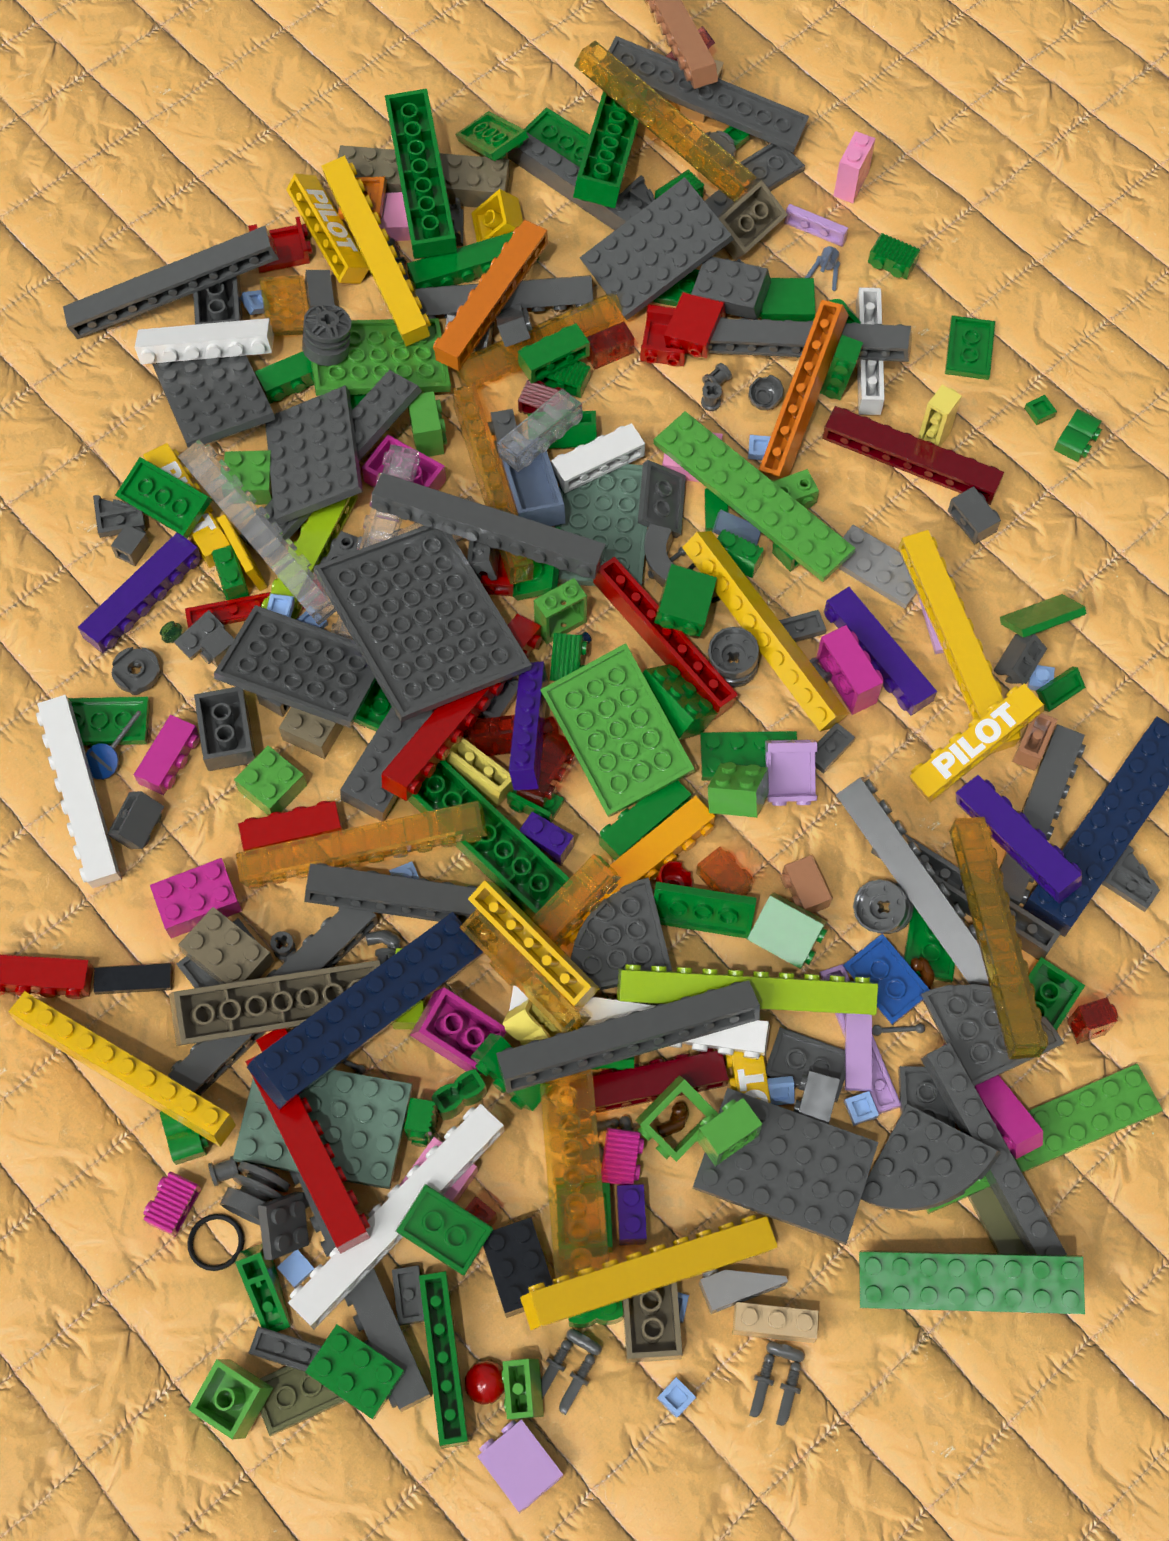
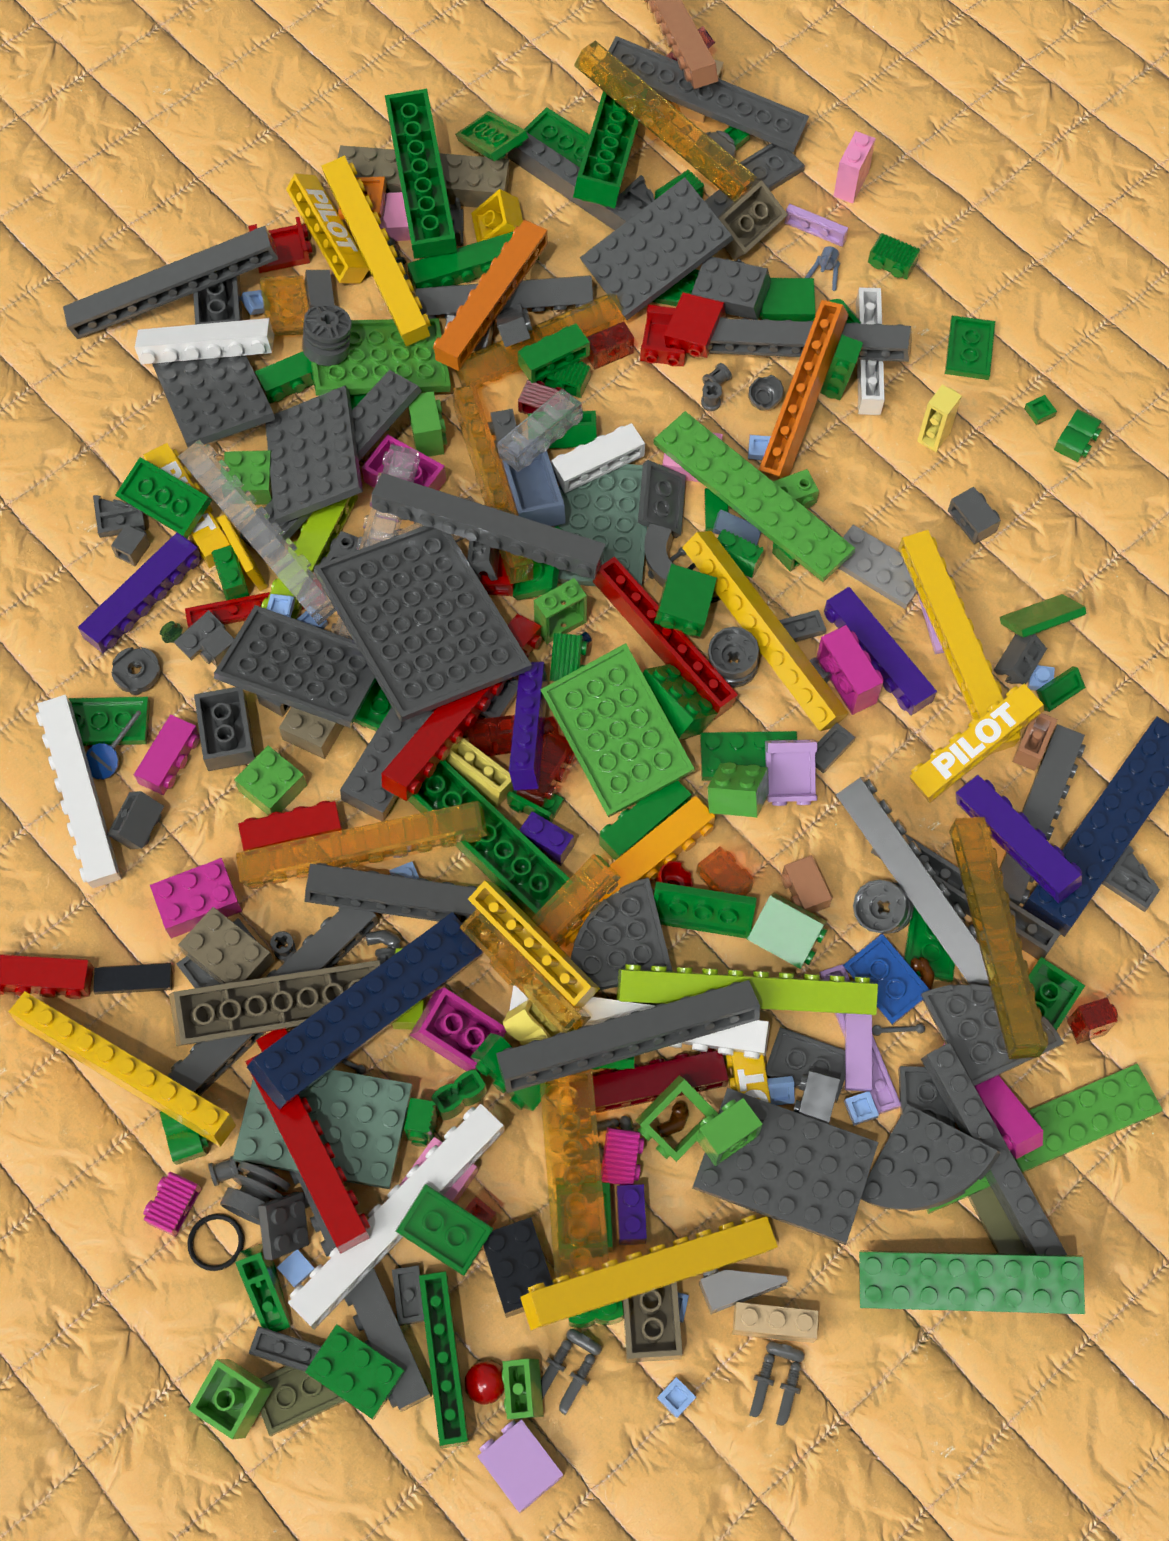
(911, 454): dark red brick -> none

